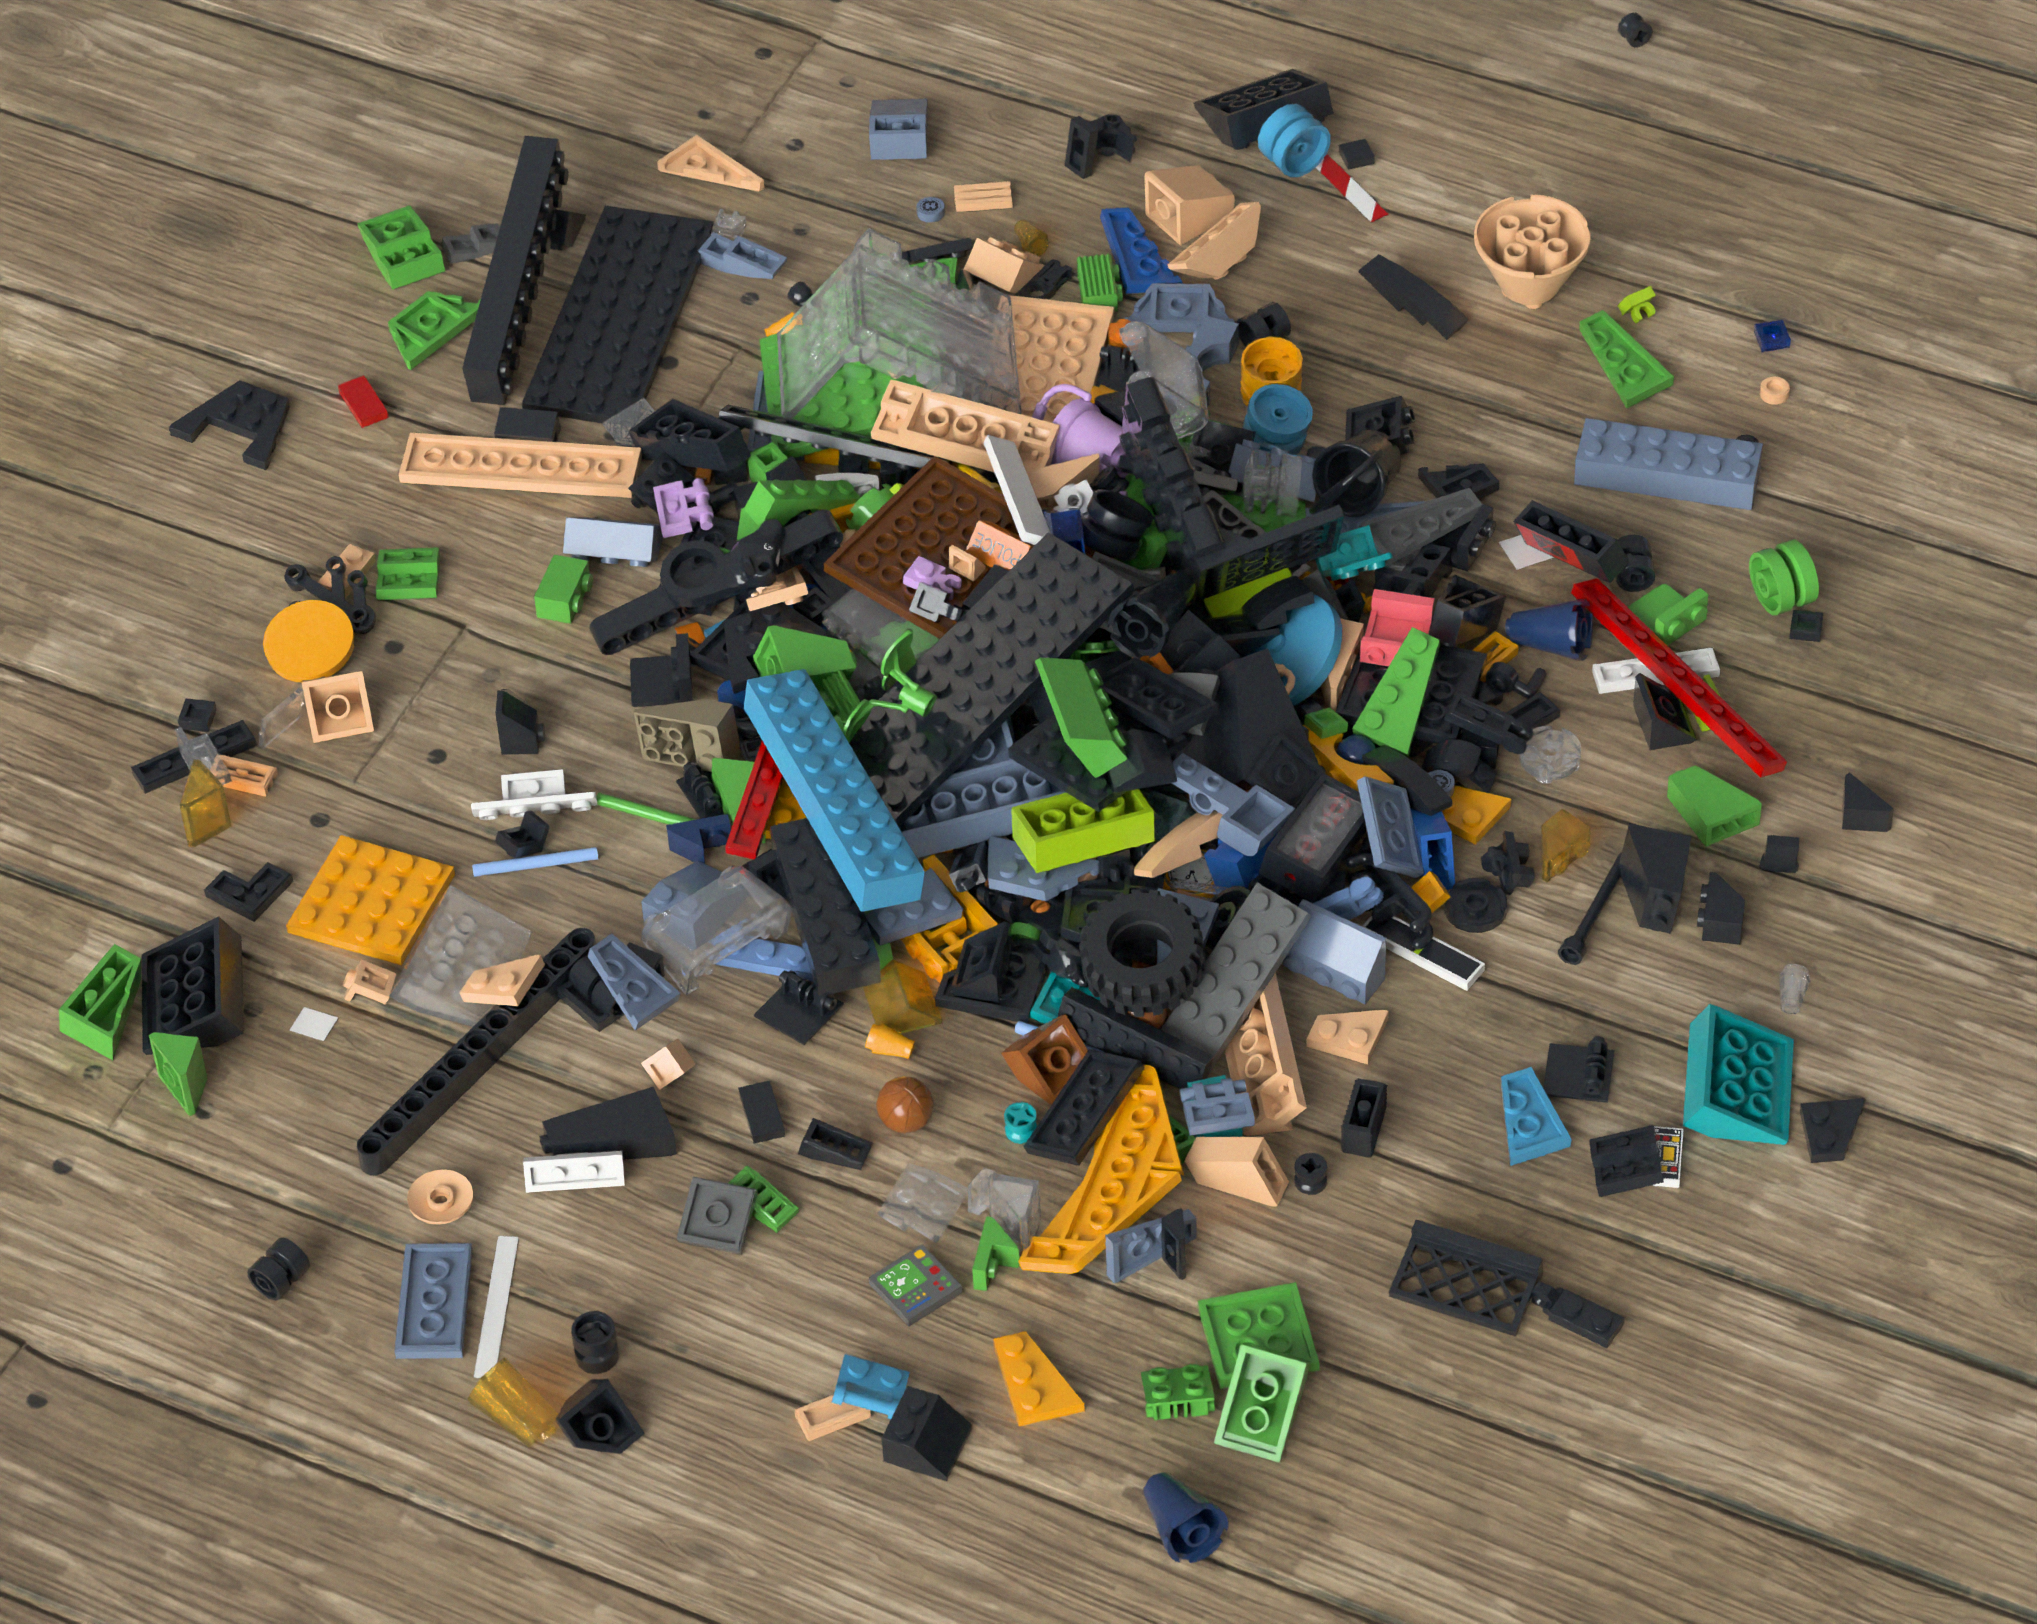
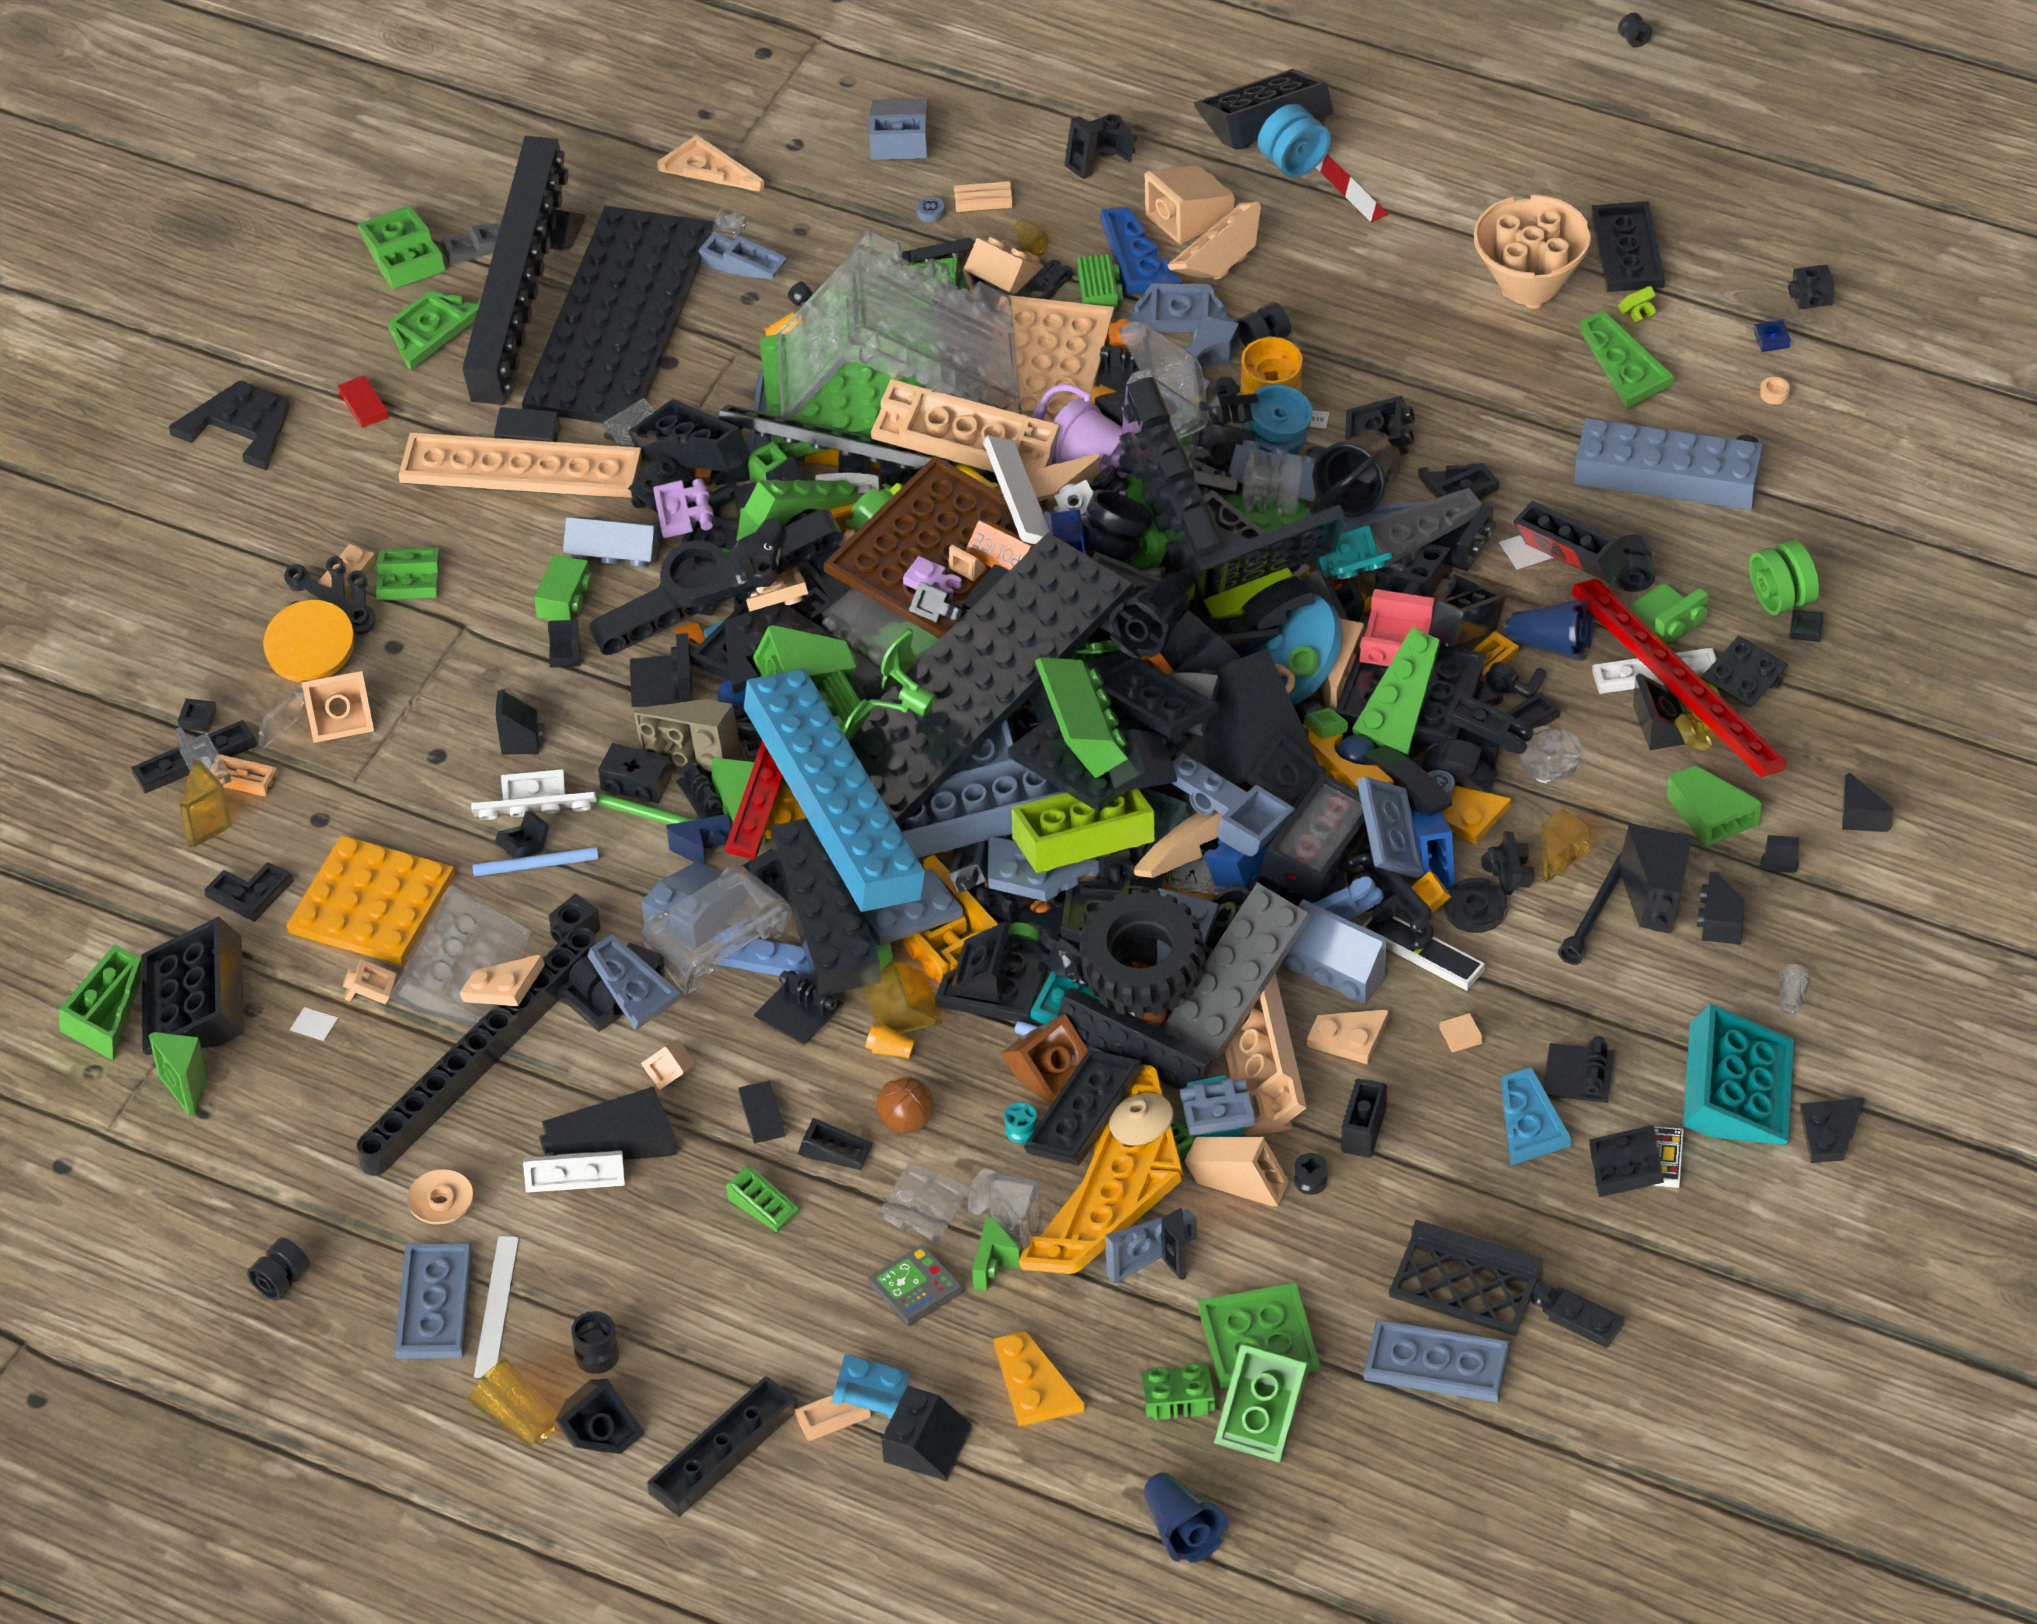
(564, 643): none -> black panel
(572, 915): none -> black brick
(635, 773): none -> black brick
(717, 1215): dark grey tile -> none
(722, 1446): none -> black piece
(1141, 1119): none -> tan dish
(1226, 399): none -> black hips
(1304, 662): none -> bright green tile
(1319, 419): none -> white sticker
(1356, 154): black tile -> none
(1409, 292): black slope -> none
(1436, 1360): none -> sand blue tile
(1460, 1032): none -> light nougat tile
(1627, 246): none -> black plate
(1693, 732): none -> clear yellow tile
(1745, 671): none -> black hinge
(1812, 287): none -> black brick

